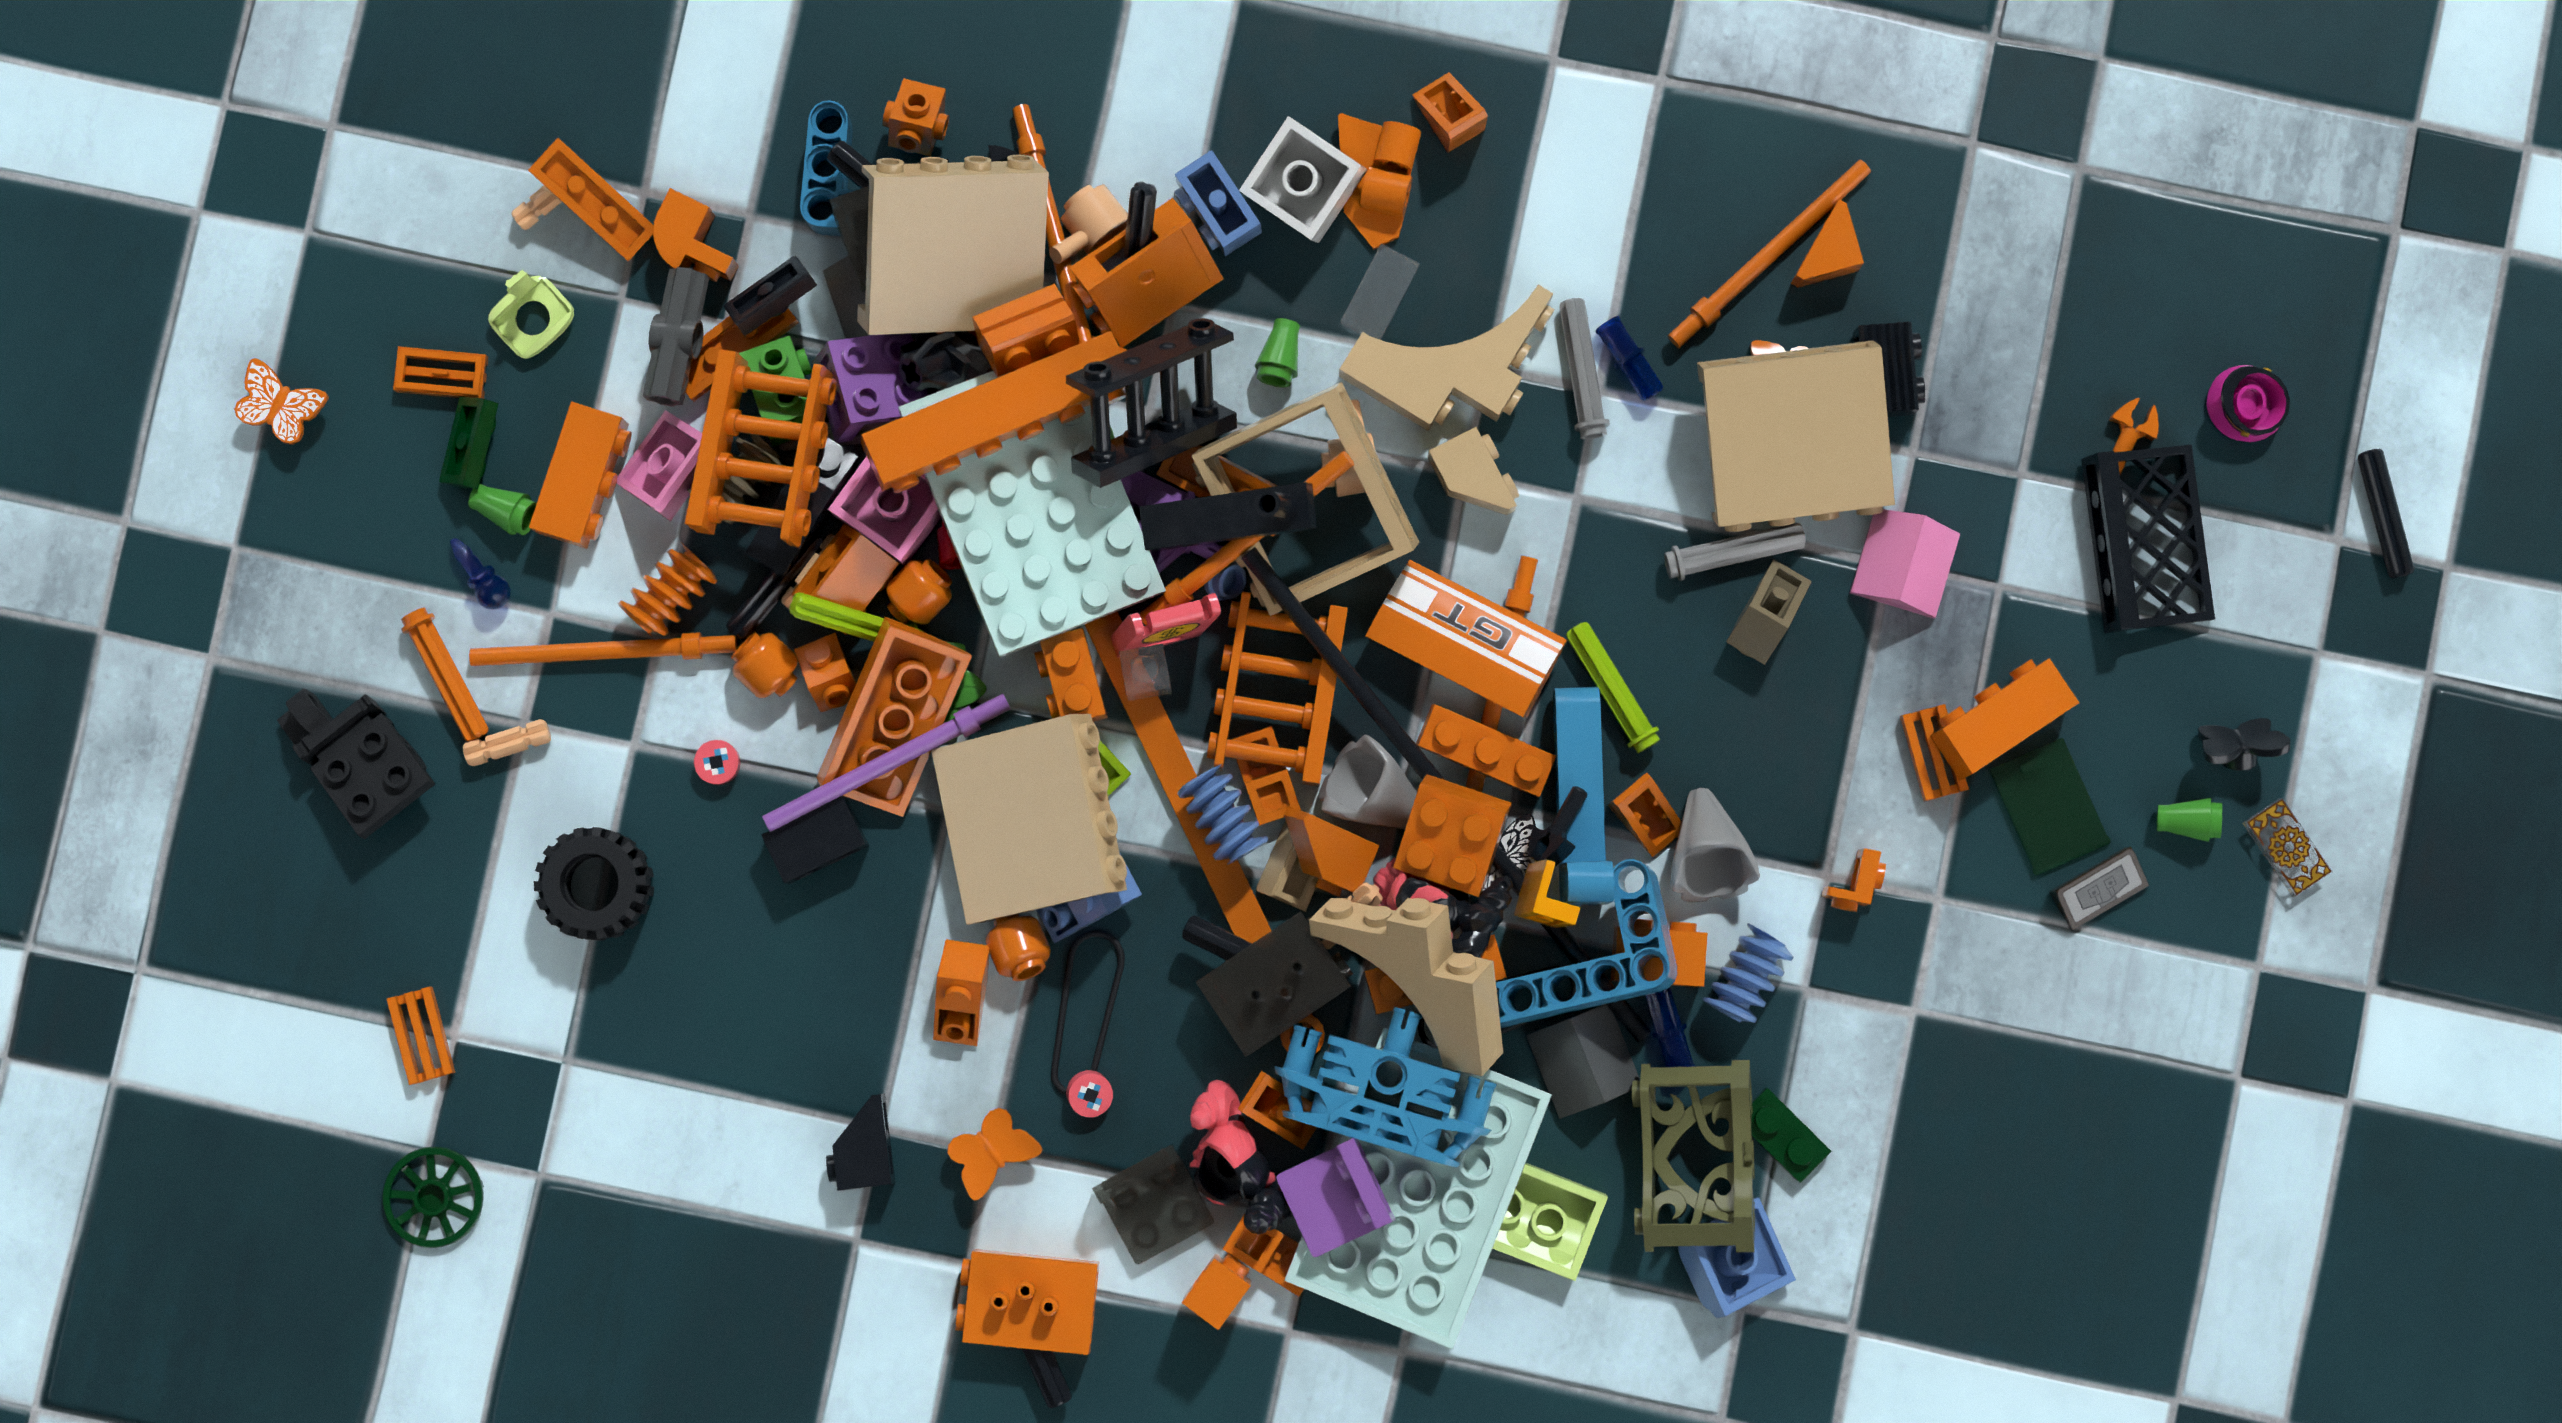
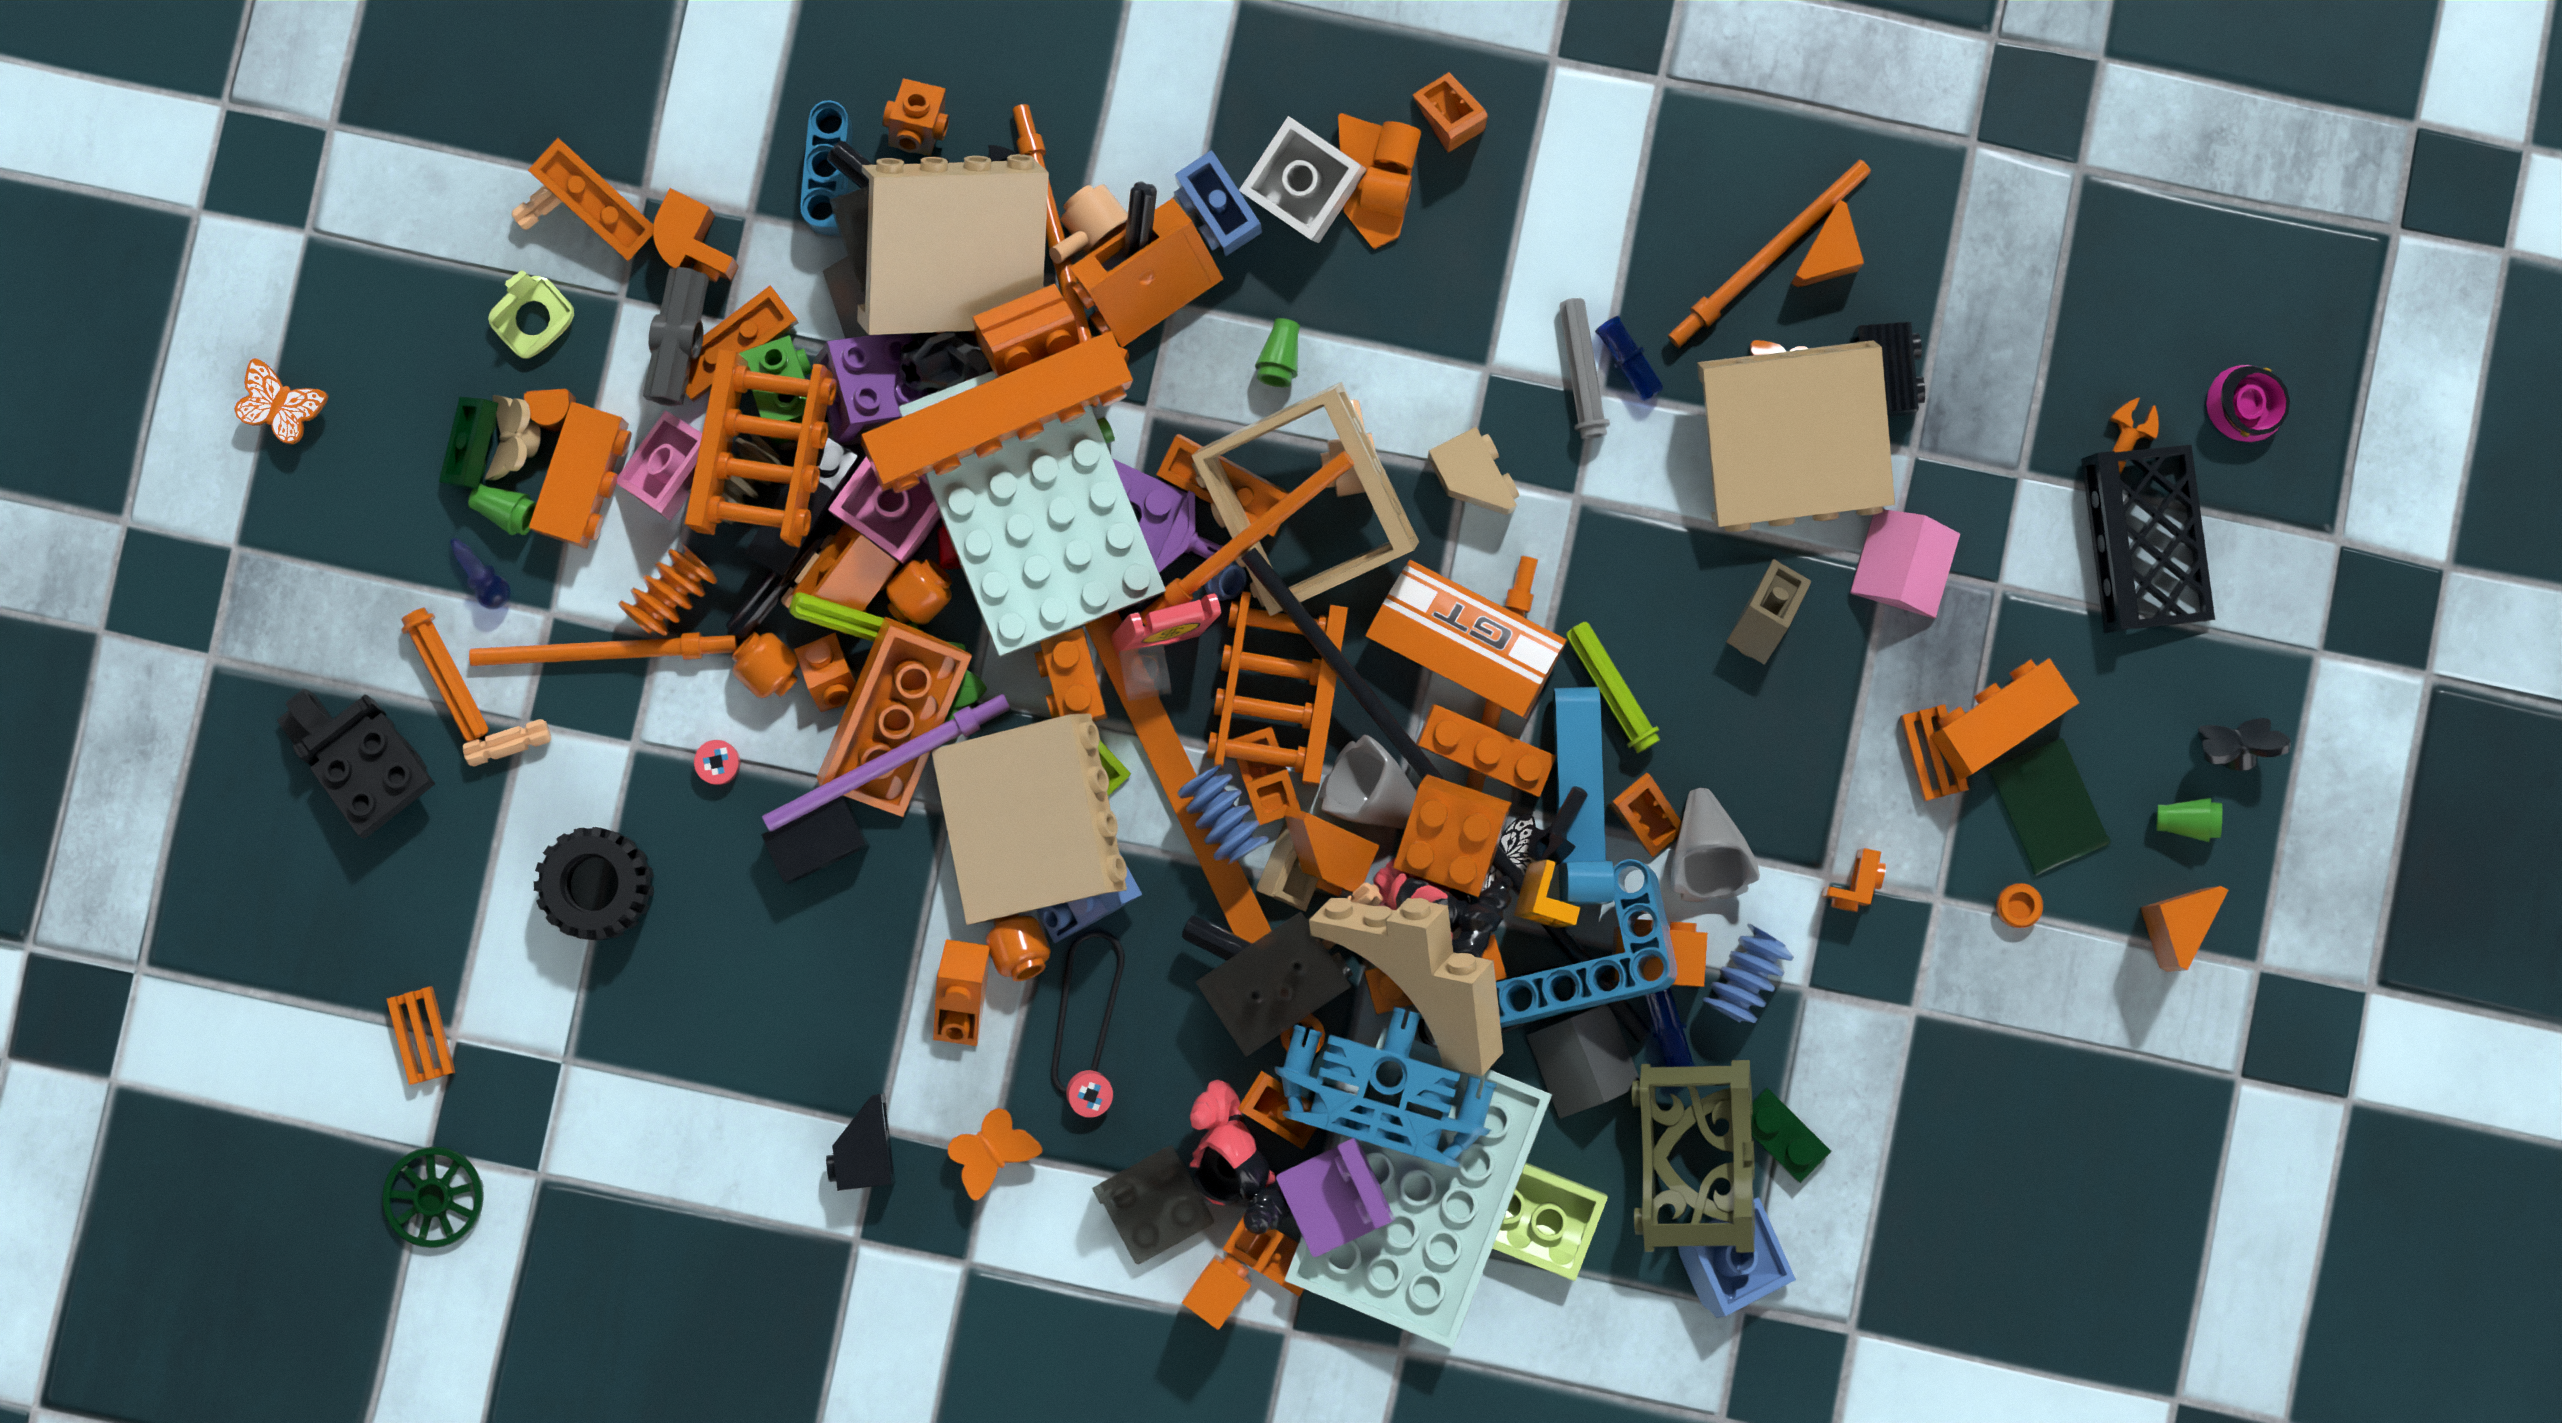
(478, 377): orange tile -> none
(517, 438): none -> tan animal
(549, 407): none -> orange brick
(770, 295): black plate -> none
(1032, 1306): orange piece -> none
(1176, 428): black fence -> none
(1228, 517): black piece -> none
(1380, 292): clear tile -> none
(1475, 371): tan arch -> none
(1733, 550): light grey axle -> none
(2019, 905): none -> orange tile
(2099, 887): slope -> none
(2180, 925): none -> orange slope
(2287, 847): tile -> none
(2385, 513): black axle -> none

